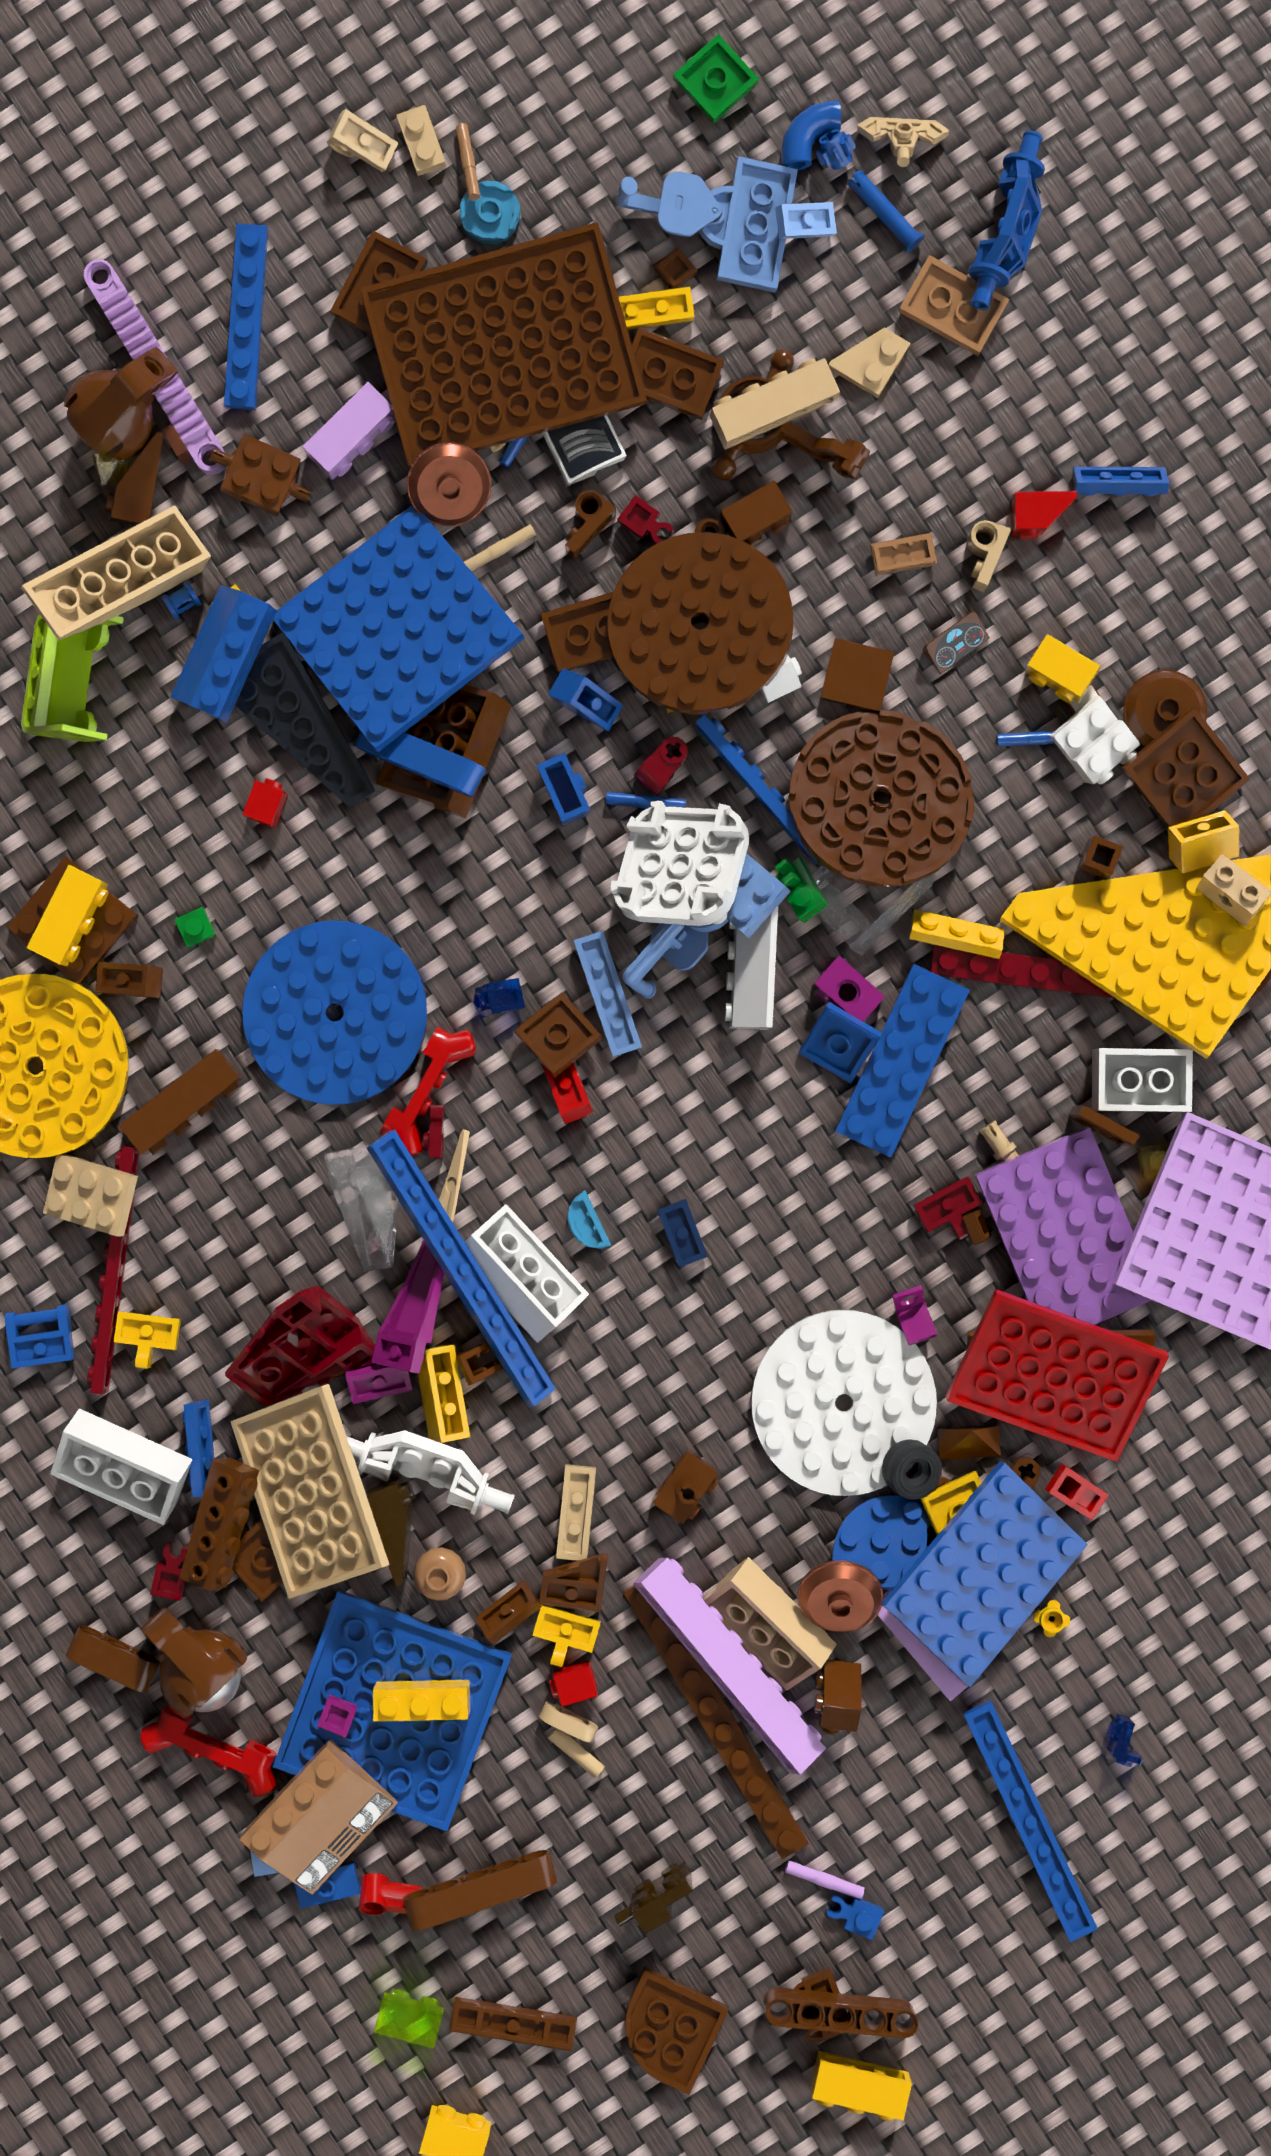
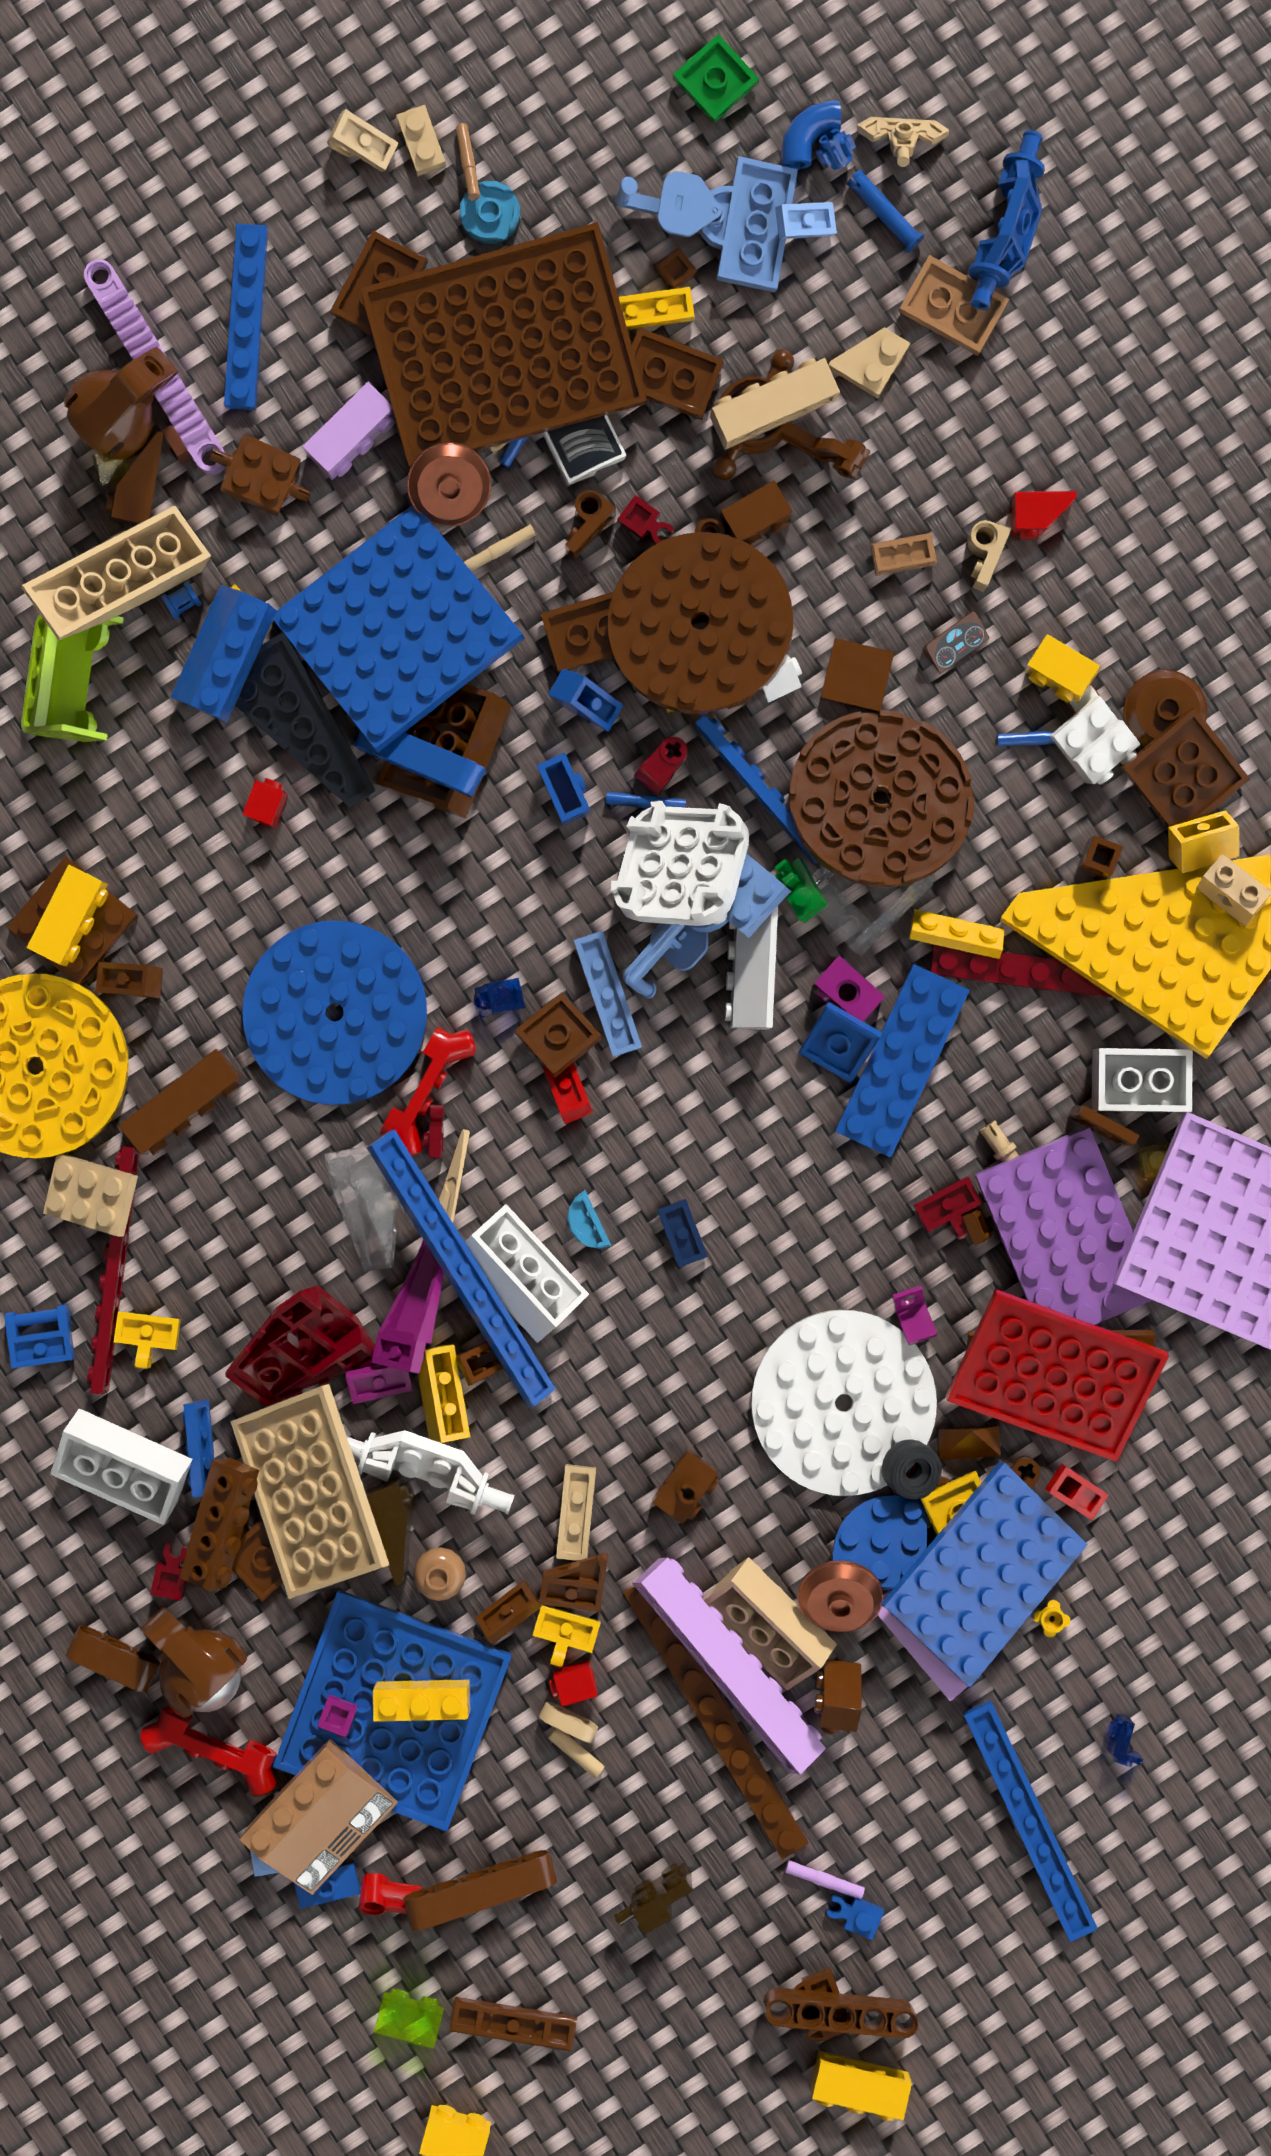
(195, 927): green plate -> none
(671, 2028): reddish brown plate -> none
(1120, 480): blue plate -> none

